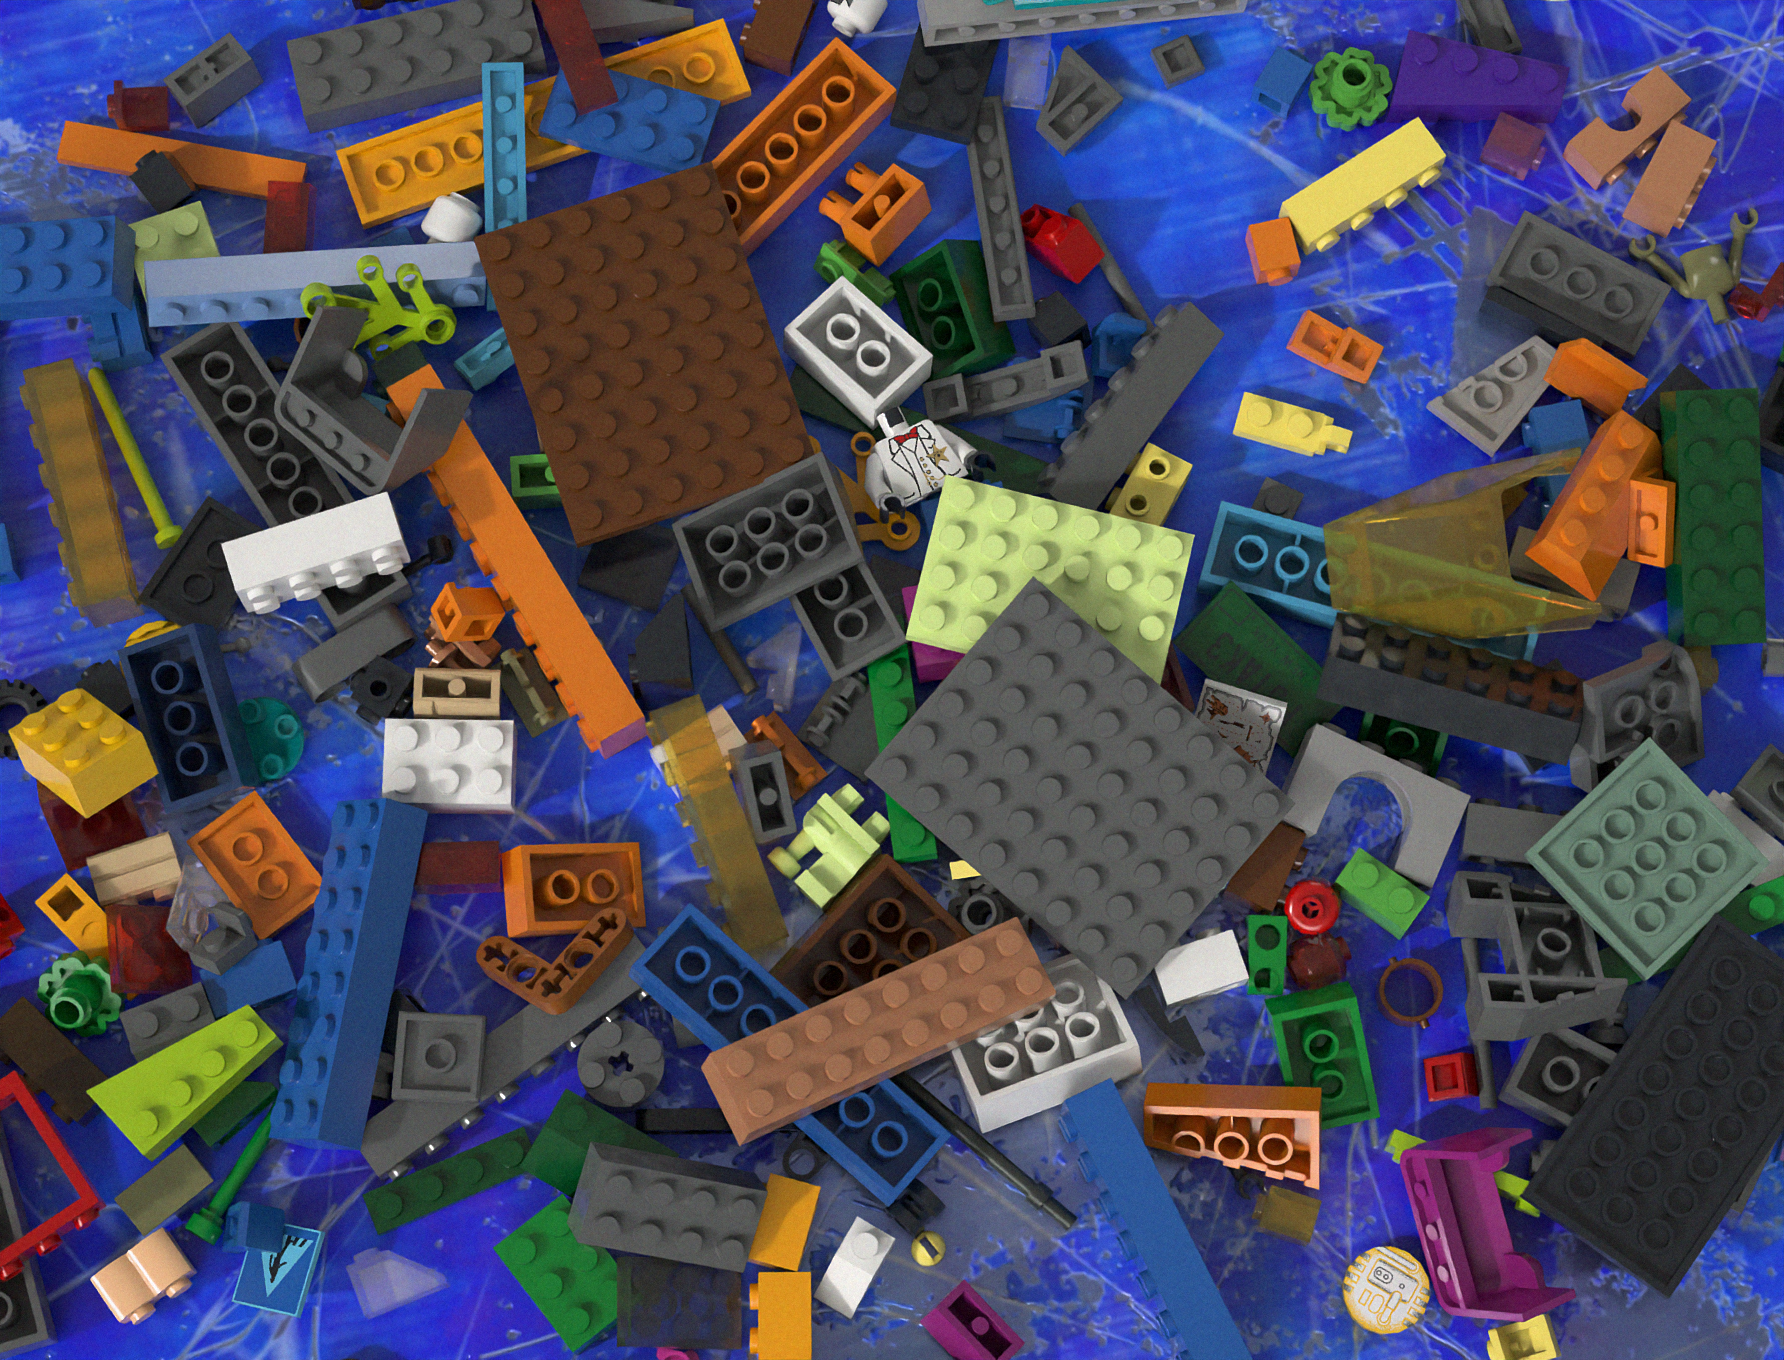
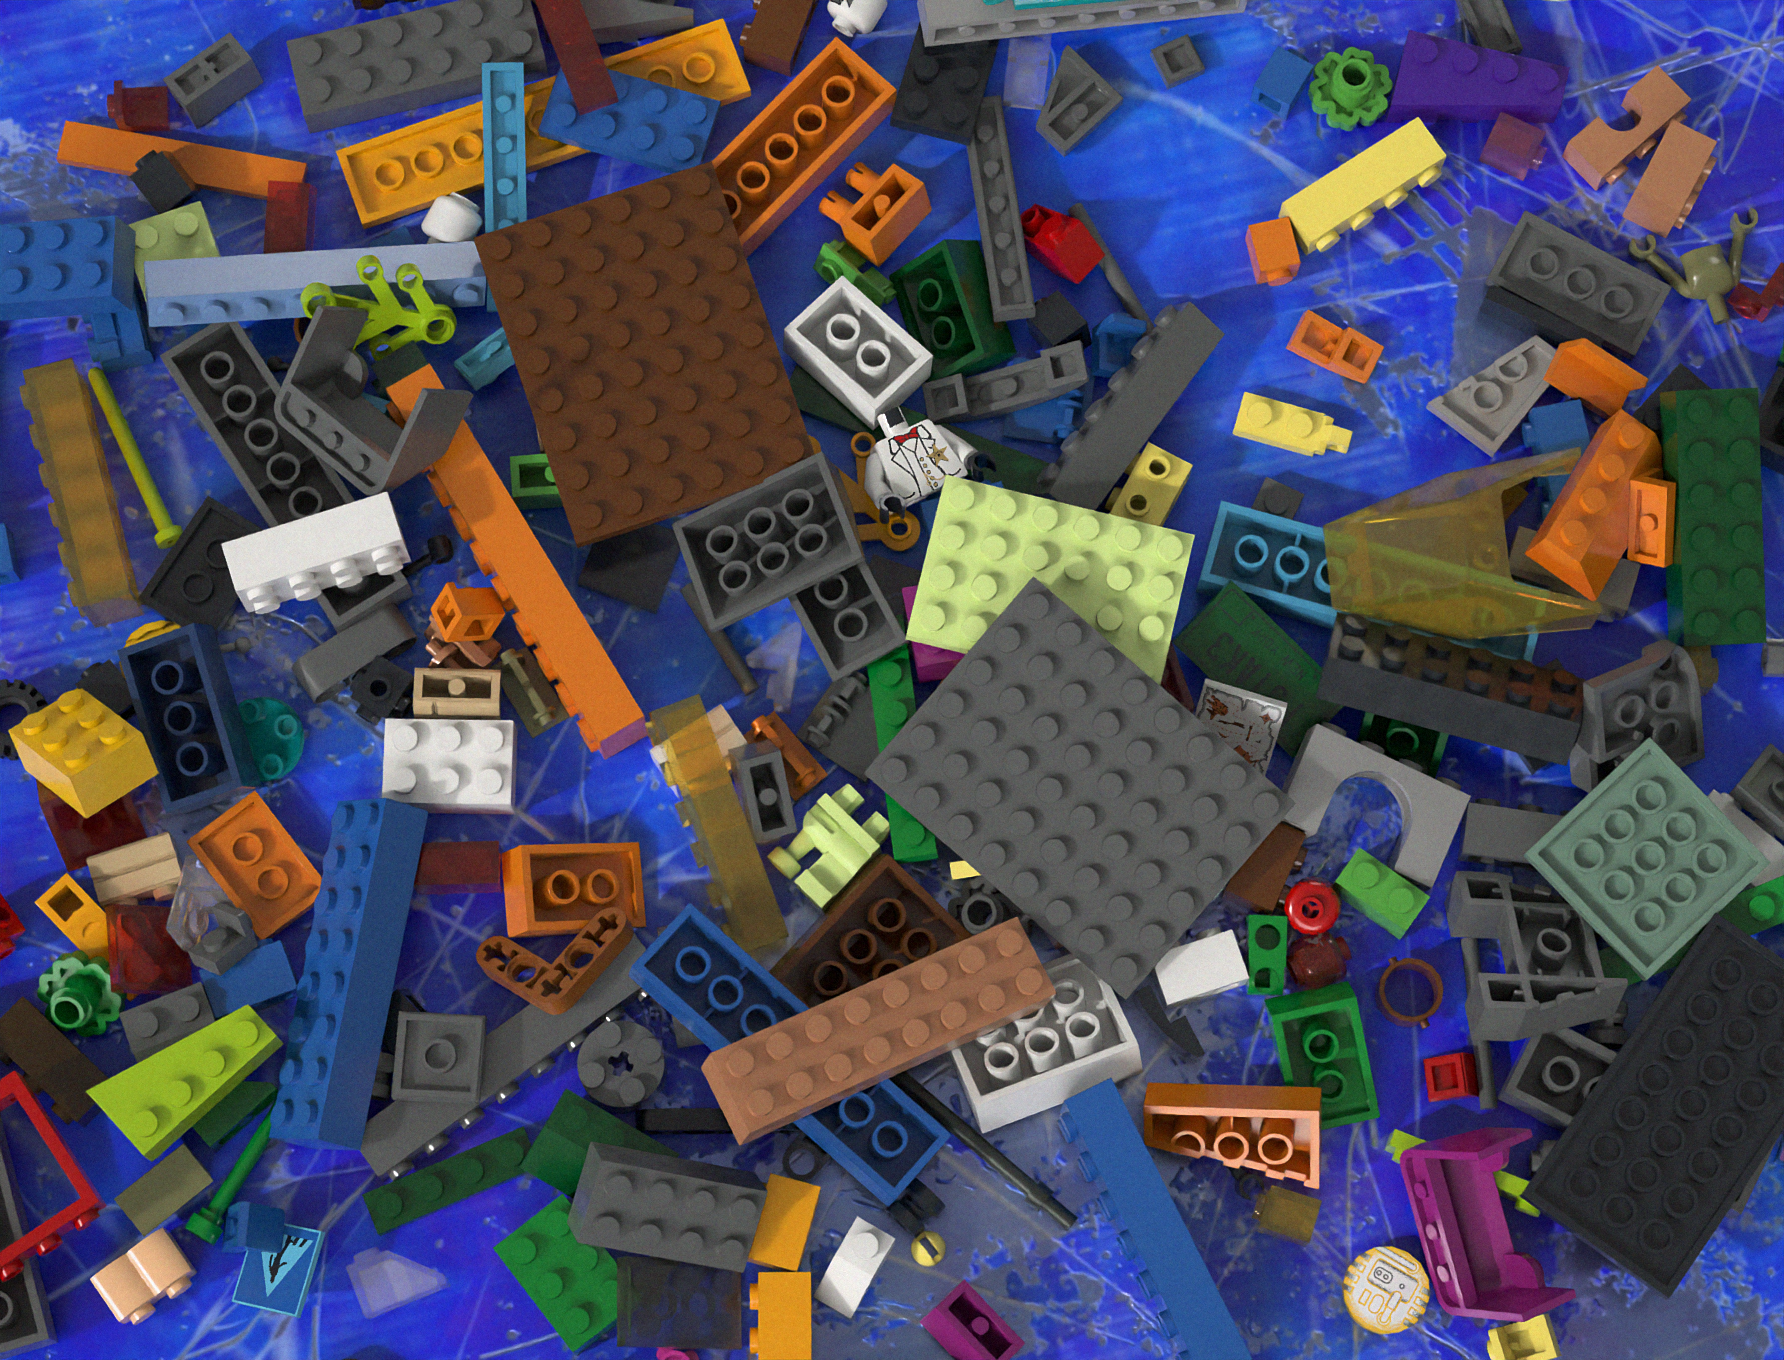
(662, 659): black slope -> none

